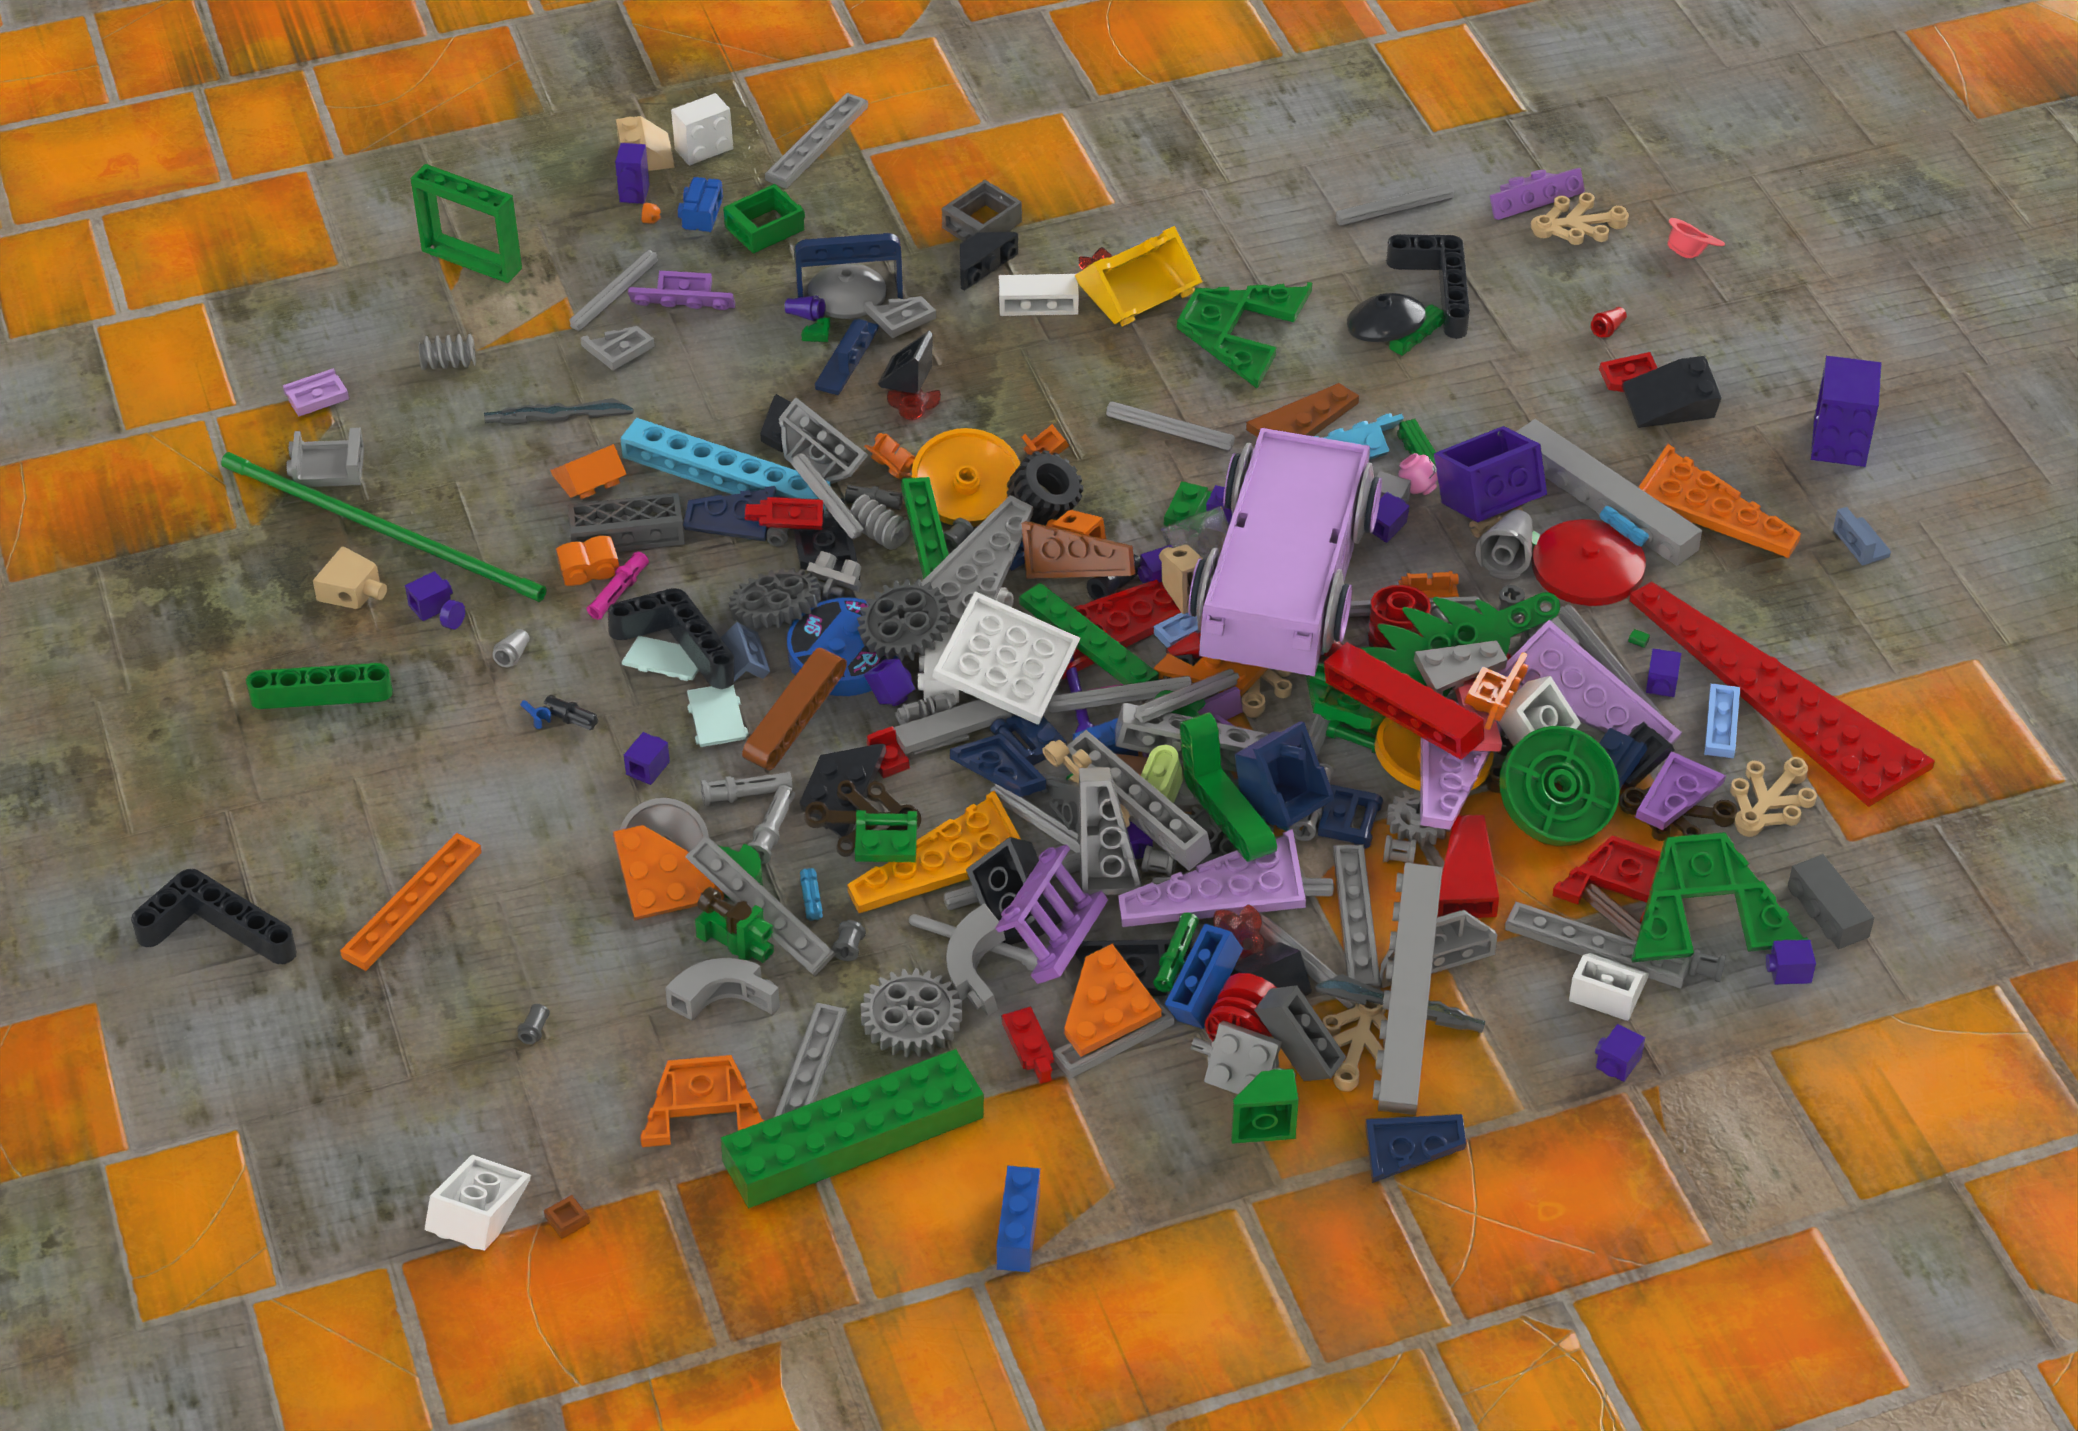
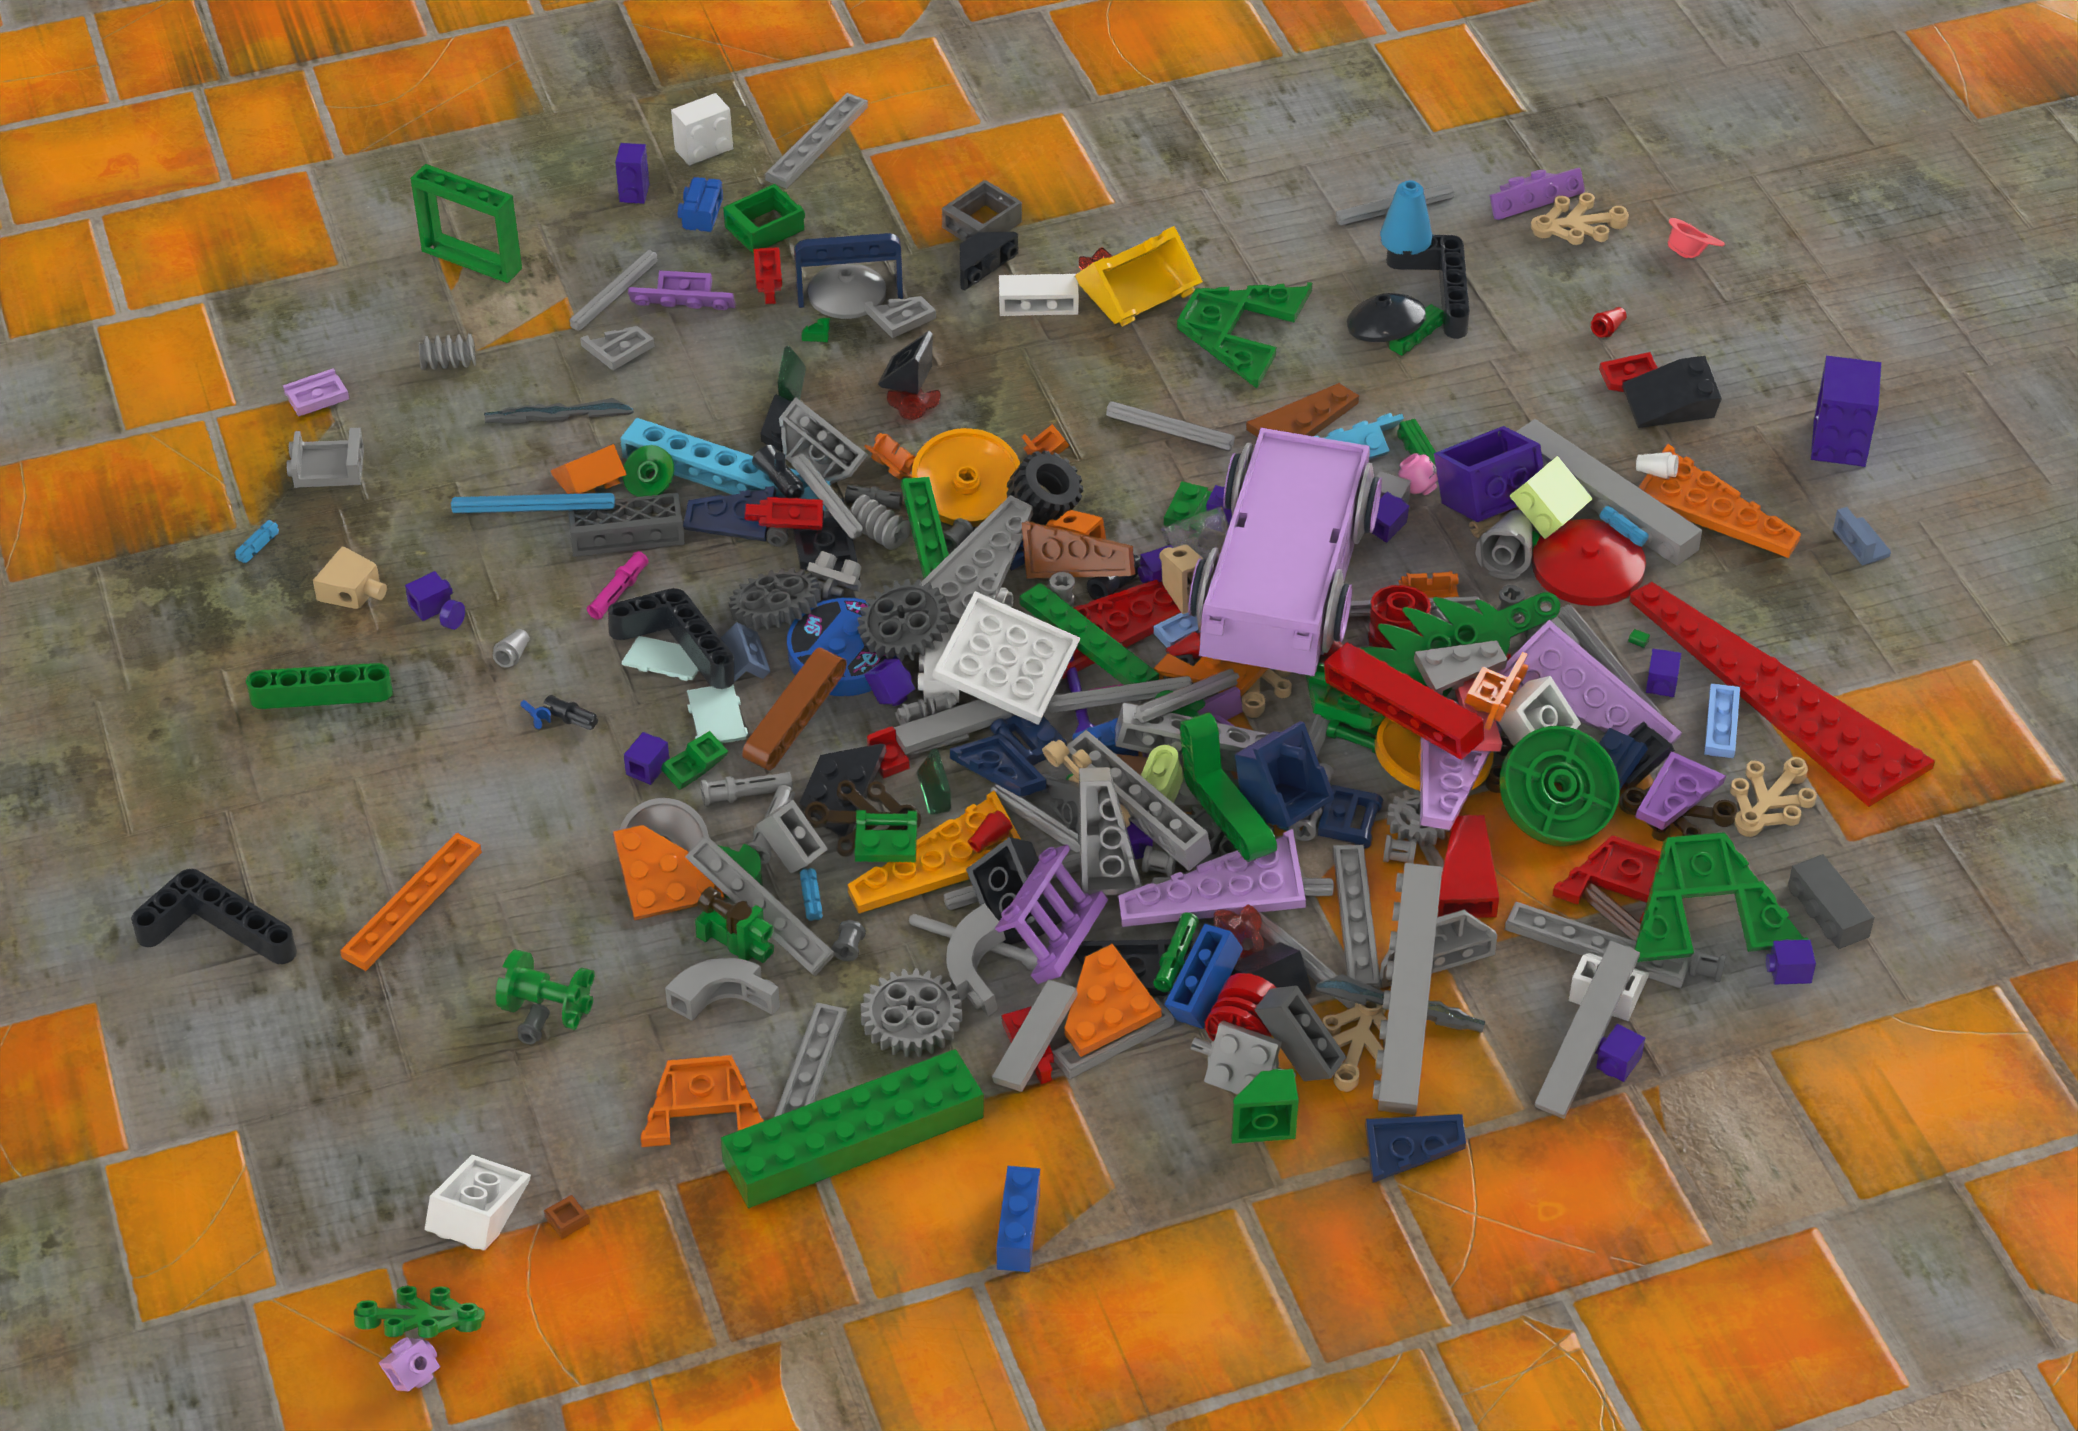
(256, 541): none -> dark azure axle
(410, 1364): none -> lavender brick
(429, 1320): none -> green plant
(520, 585): green piece -> none
(527, 984): none -> green piece
(528, 503): none -> dark azure axle
(587, 560): orange brick -> none
(641, 131): tan slope -> none
(641, 464): none -> green dish
(650, 213): orange hinge -> none
(695, 761): none -> green slope
(768, 272): none -> red hinge
(779, 473): none -> black piece
(791, 375): none -> clear green slope
(792, 836): none -> light grey brick
(806, 307): dark purple cone -> none
(846, 356): dark blue bracket -> none
(934, 784): none -> clear green slope
(992, 830): none -> red cone
(1034, 1035): none -> light grey tile
(1062, 586): none -> light grey bush
(1407, 221): none -> dark azure cone
(1551, 497): none -> yellowish green panel
(1587, 1029): none -> light grey tile
(1658, 464): none -> white cone

